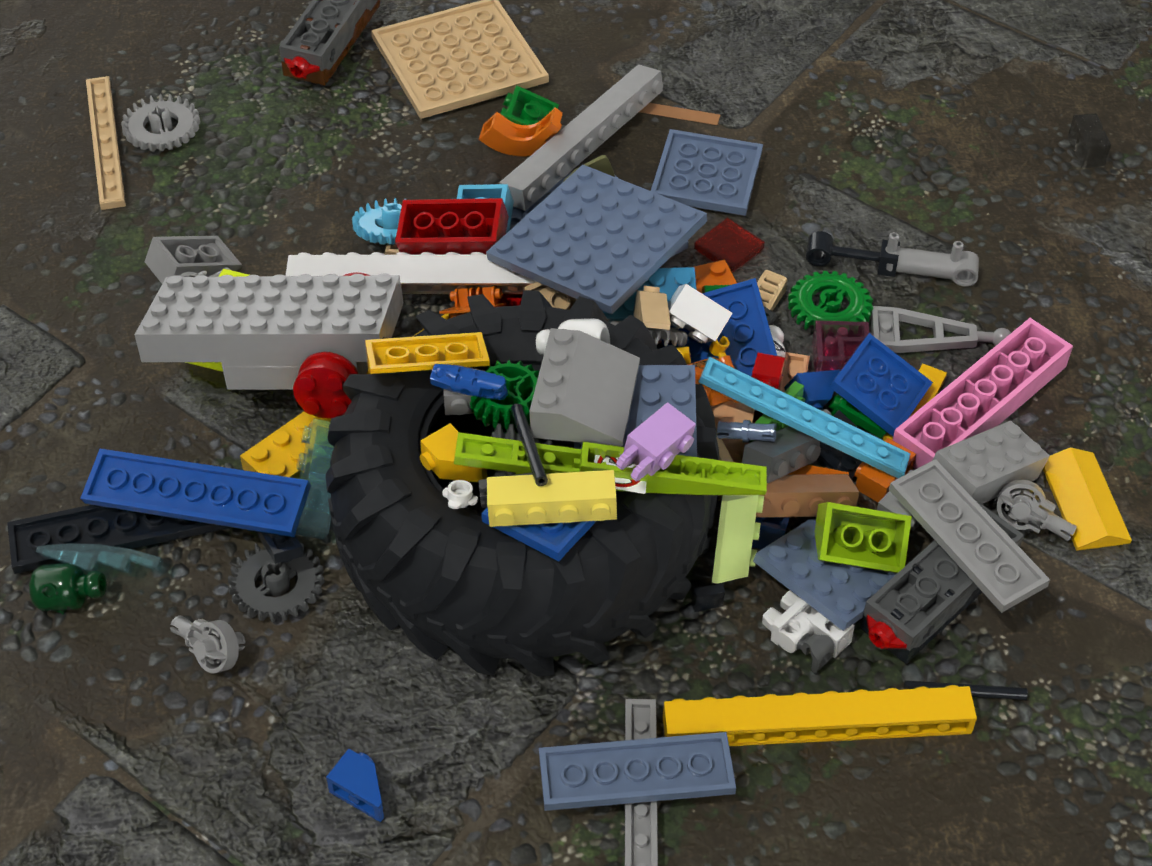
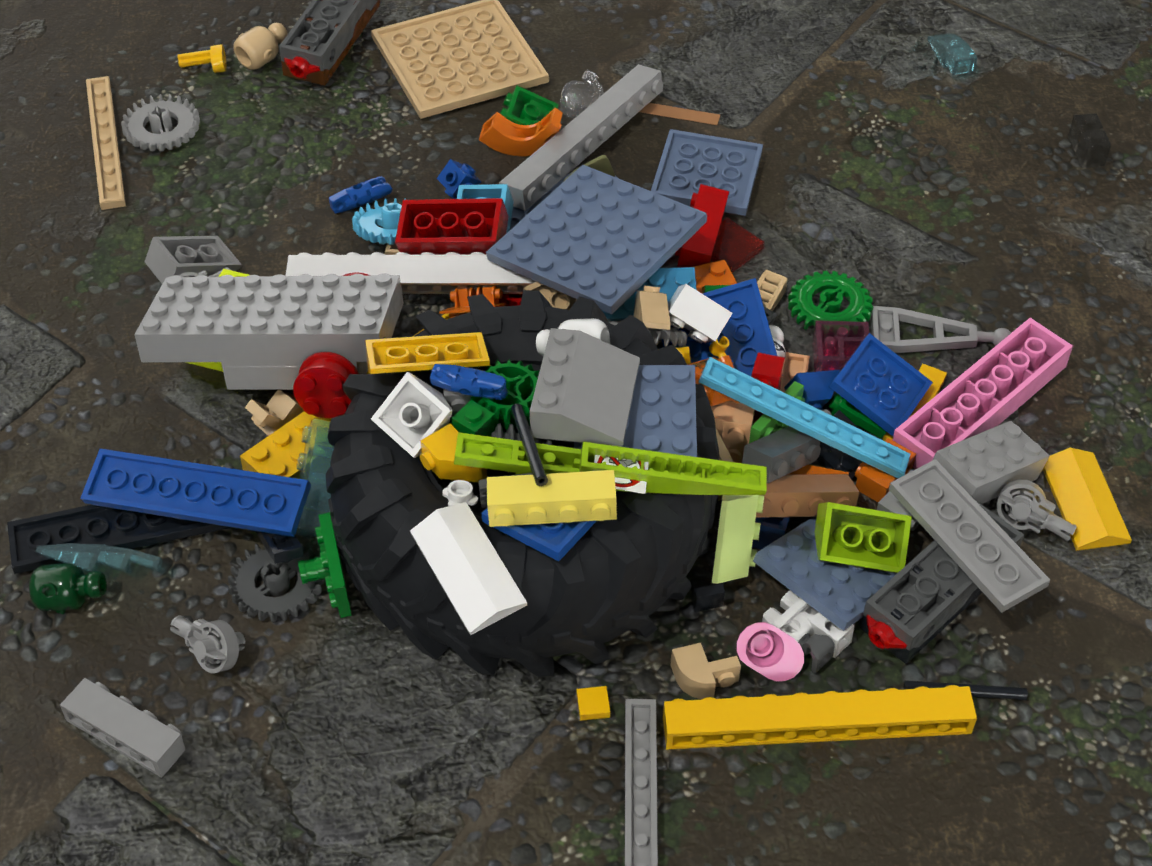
(123, 726): none -> light grey brick
(215, 56): none -> yellow piece
(259, 45): none -> tan piece
(276, 413): none -> tan brick
(327, 567): none -> green plate
(357, 783): blue slope -> none
(359, 194): none -> blue hinge
(412, 413): none -> white slope
(455, 175): none -> blue brick
(467, 567): none -> white slope
(474, 420): none -> green brick
(579, 95): none -> clear helmet
(593, 703): none -> yellow tile
(636, 771): sand blue plate -> none
(657, 442): lavender hinge -> none
(700, 246): none -> red brick
(700, 677): none -> tan brick
(746, 431): sand blue pin -> none
(770, 651): none -> bright pink piece
(953, 53): none -> clear light blue slope
(958, 266): light grey piece -> none

